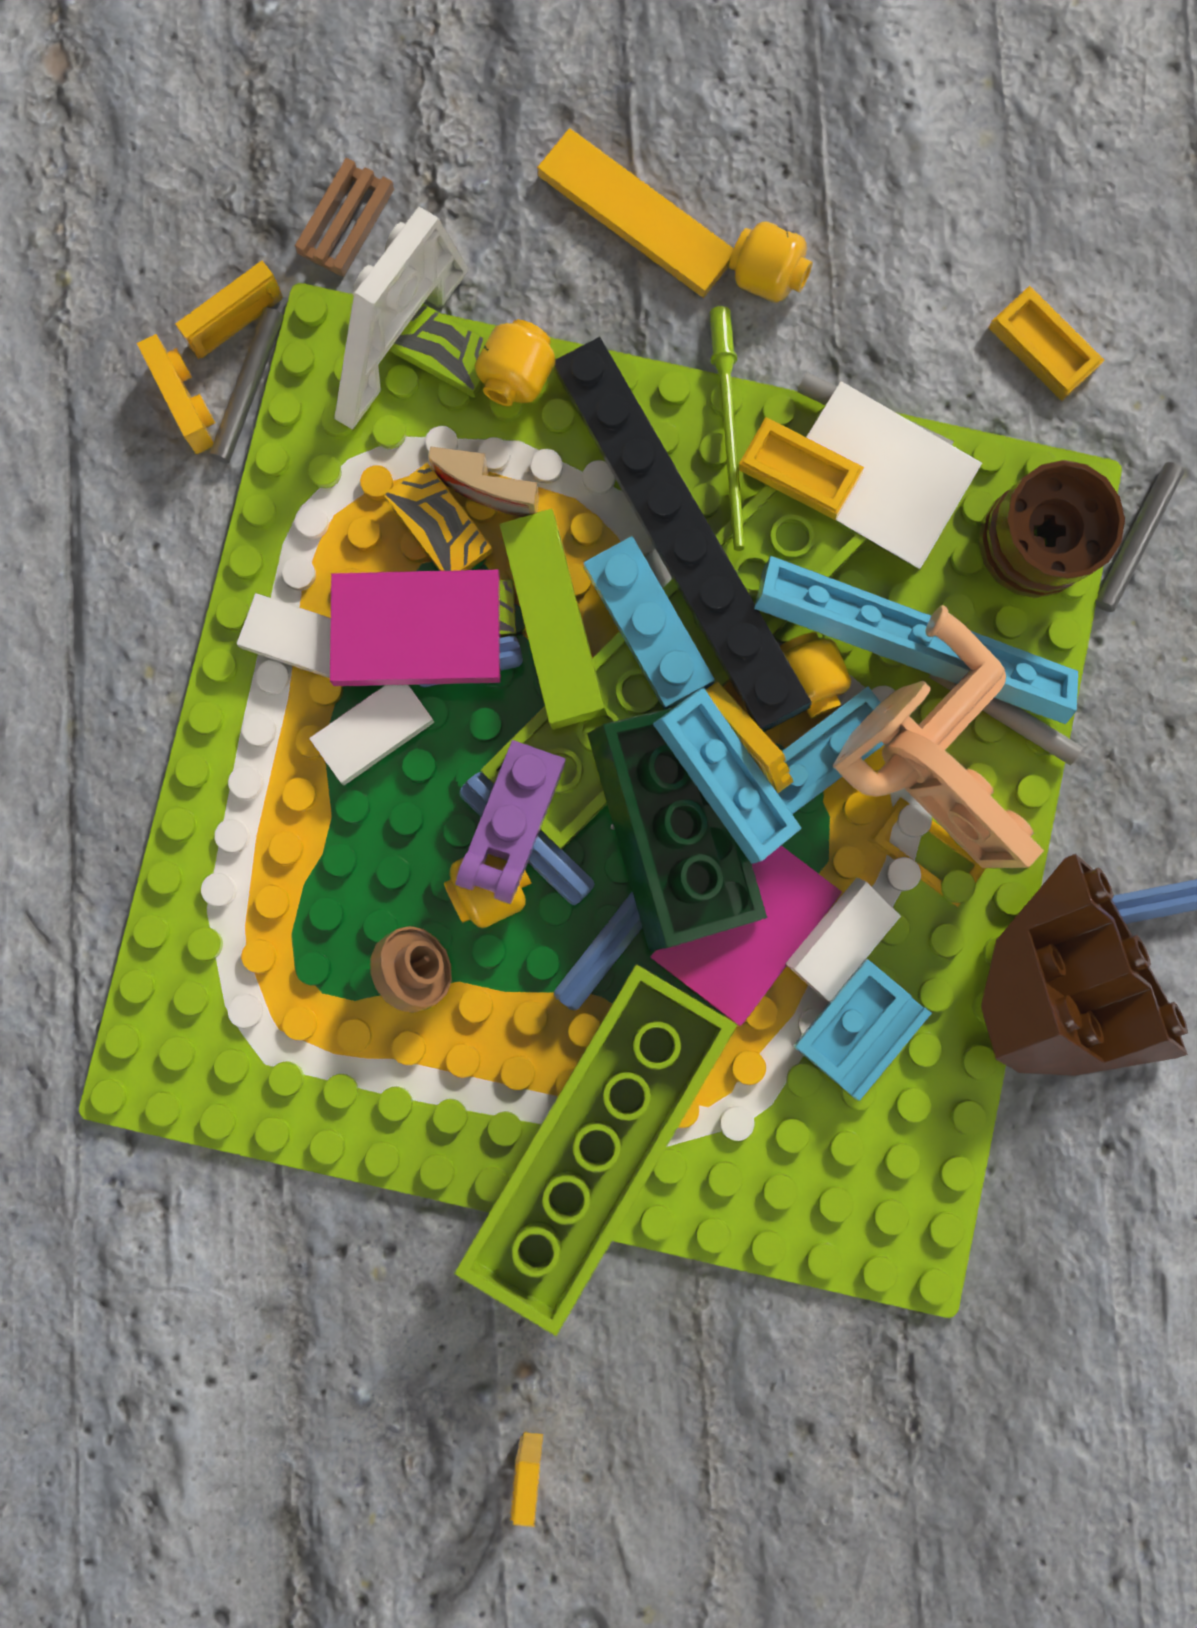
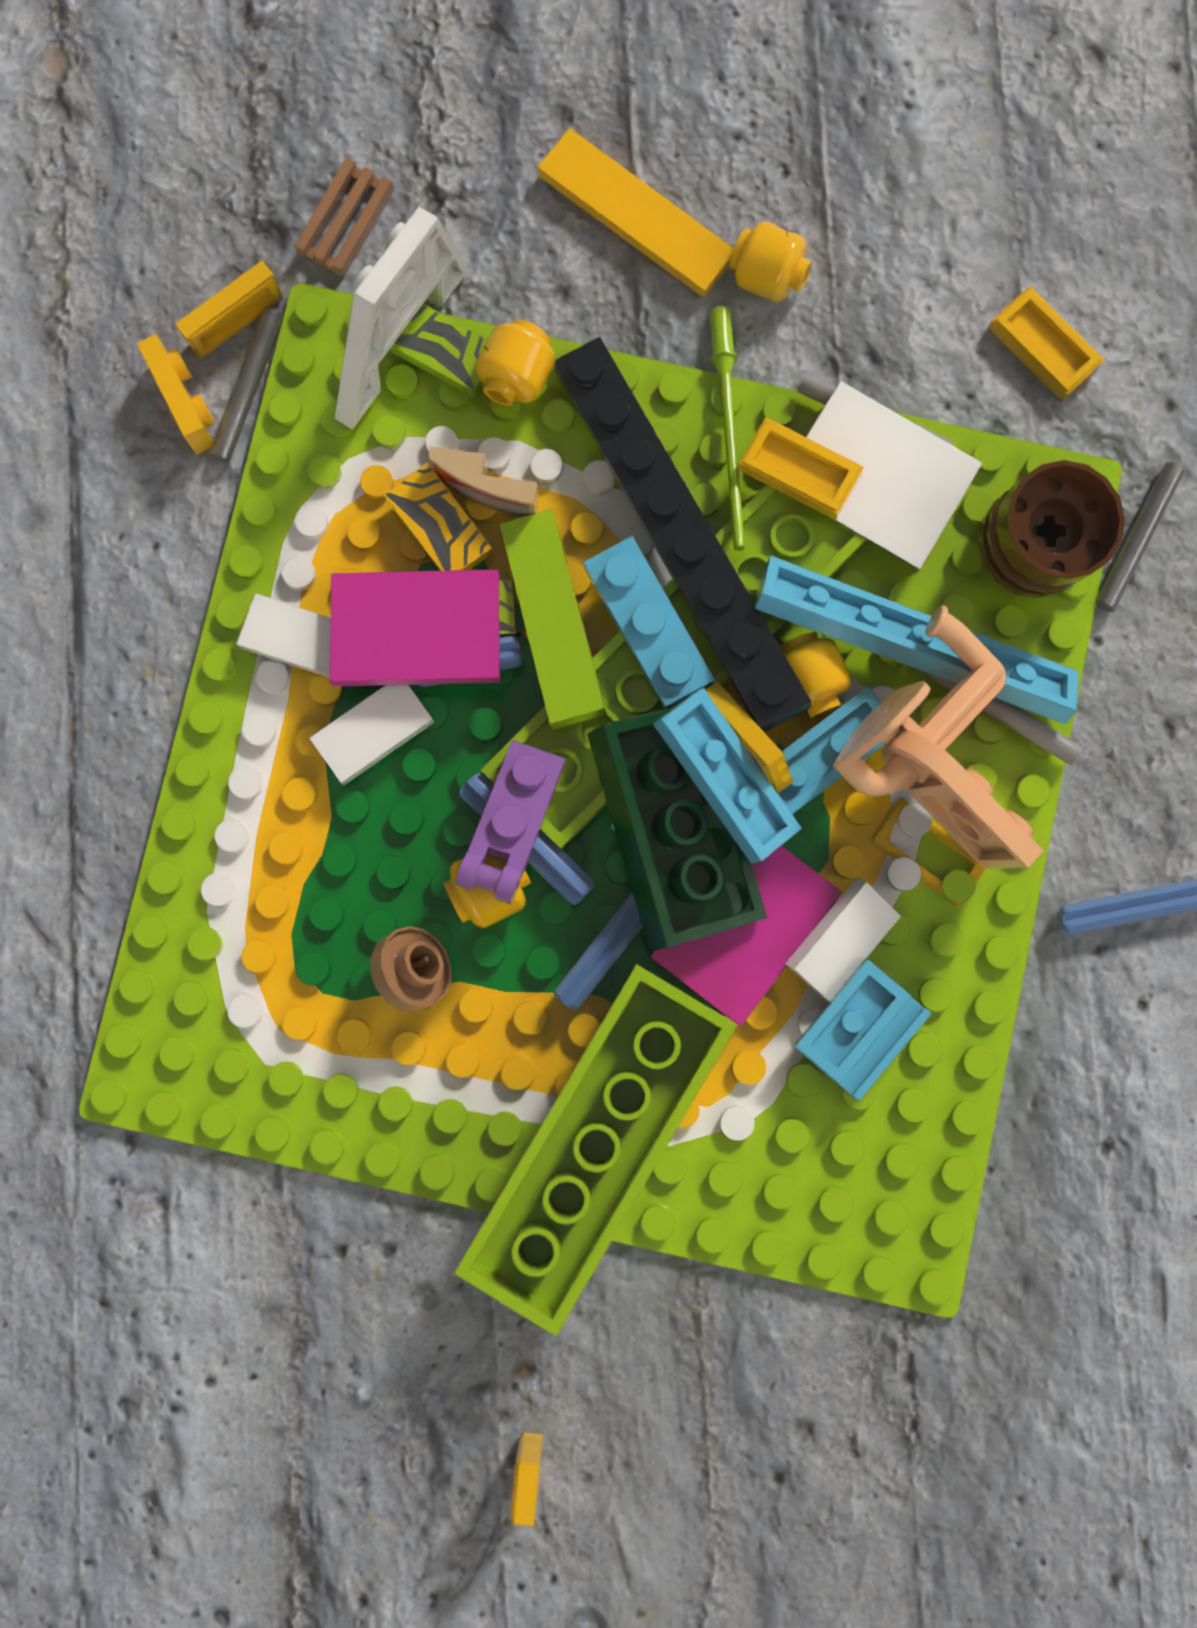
(1075, 986): reddish brown brick -> none

